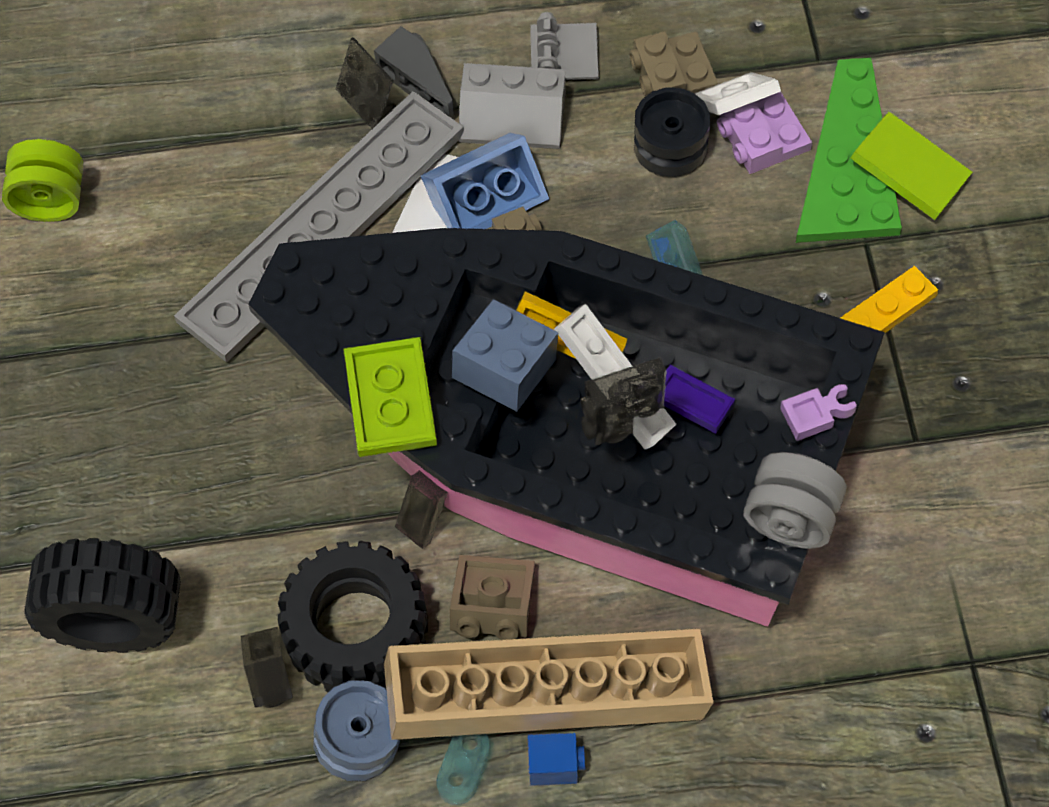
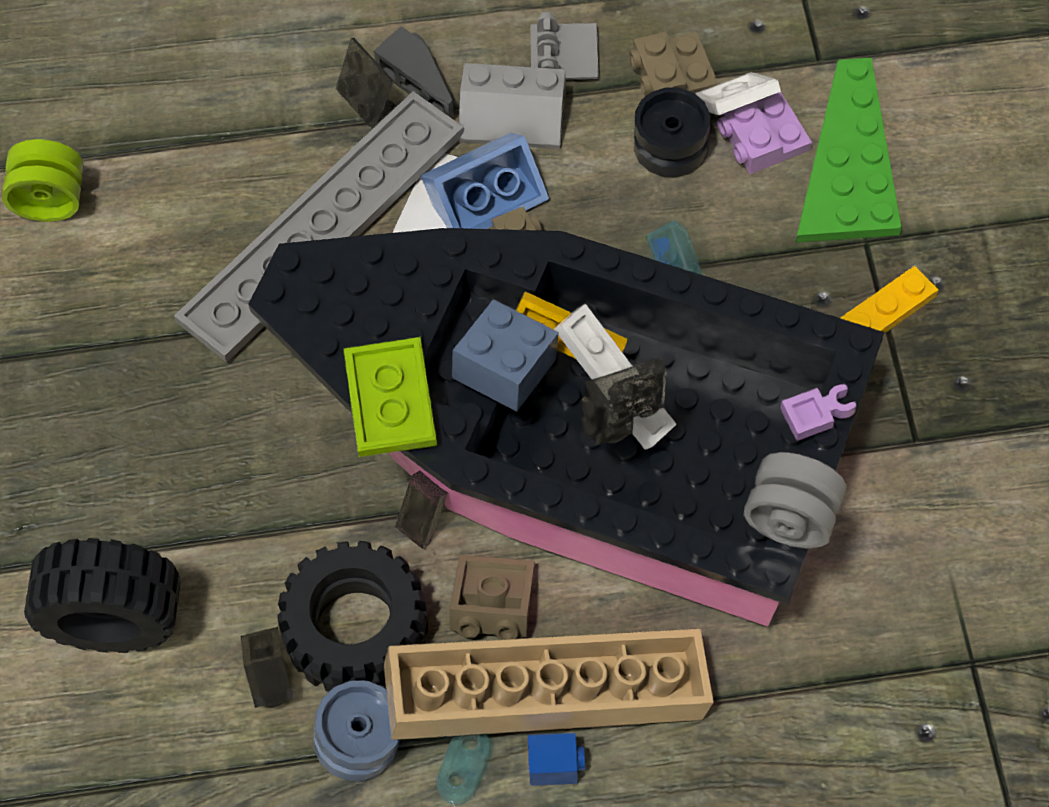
(696, 399): dark purple tile -> none
(911, 165): lime tile -> none

